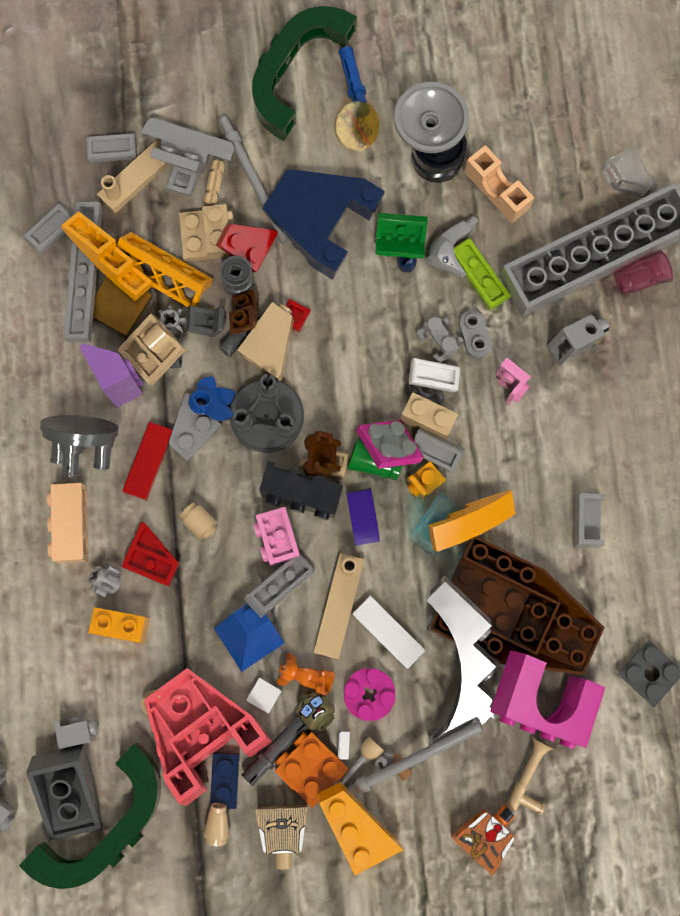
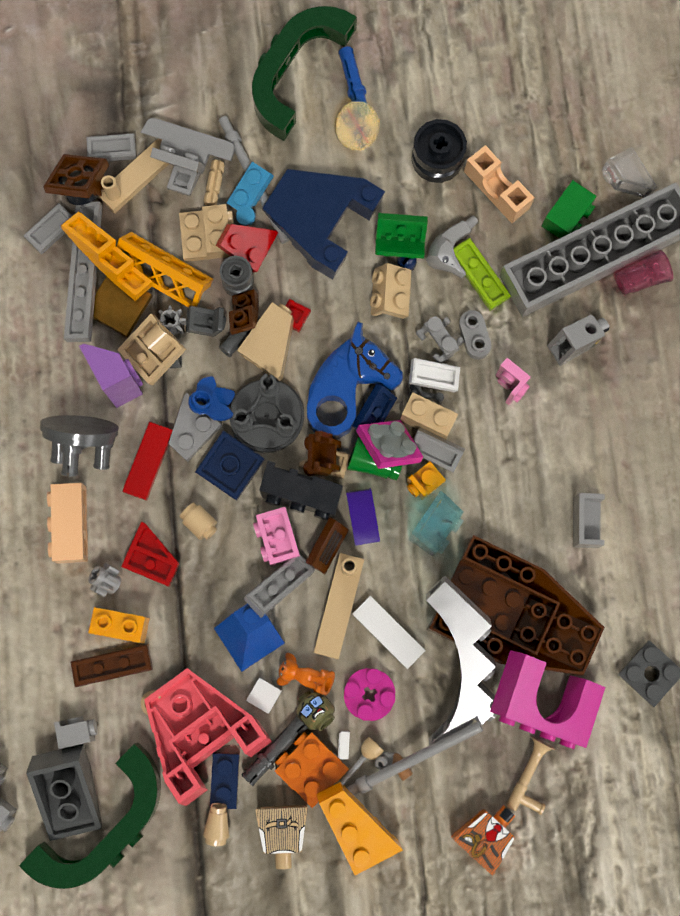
(77, 178): none -> reddish brown piece
(111, 665): none -> reddish brown tile
(230, 465): none -> dark blue tile
(249, 193): none -> dark azure hinge
(327, 545): none -> reddish brown tile
(350, 364): none -> blue animal
(376, 407): none -> dark blue plate
(391, 291): none -> tan bracket
(436, 105): light grey dish -> none
(472, 521): light orange slope -> none
(569, 210): none -> green brick

